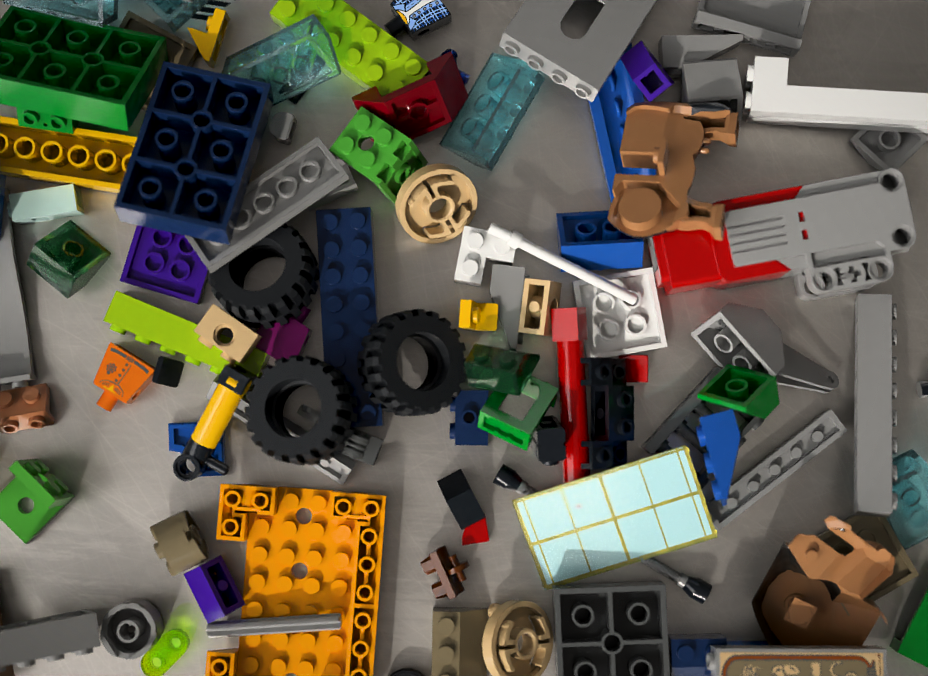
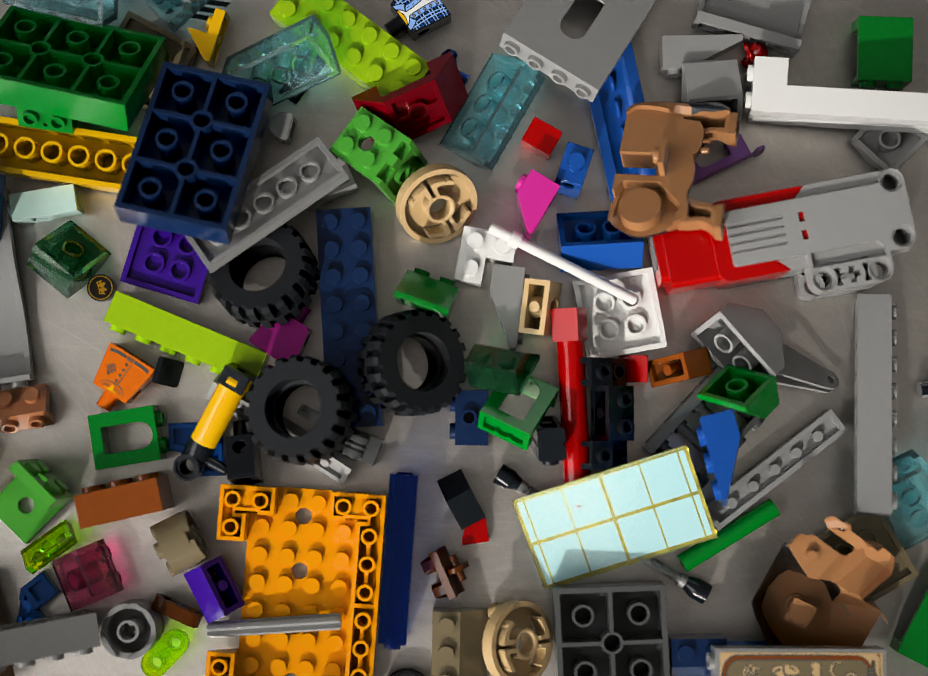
(35, 596): none -> blue tile
(48, 546): none -> clear neon green plate
(87, 575): none -> clear pink slope
(100, 439): none -> green panel
(101, 288): none -> tile
(123, 499): none -> dark orange brick
(177, 610): none -> reddish brown beam
(218, 320): tan brick -> none
(244, 466): none -> black torso
(398, 559): none -> clear blue brick
(425, 293): none -> green slope
(478, 316): yellow slope -> none
(533, 199): none -> dark pink slope
(541, 138): none -> red panel
(573, 169): none -> blue torso
(646, 71): dark purple slope -> none
(679, 367): none -> dark orange slope
(729, 535): none -> green piece
(736, 155): none -> medium lavender piece
(751, 51): none -> red plant
(883, 52): none -> green panel

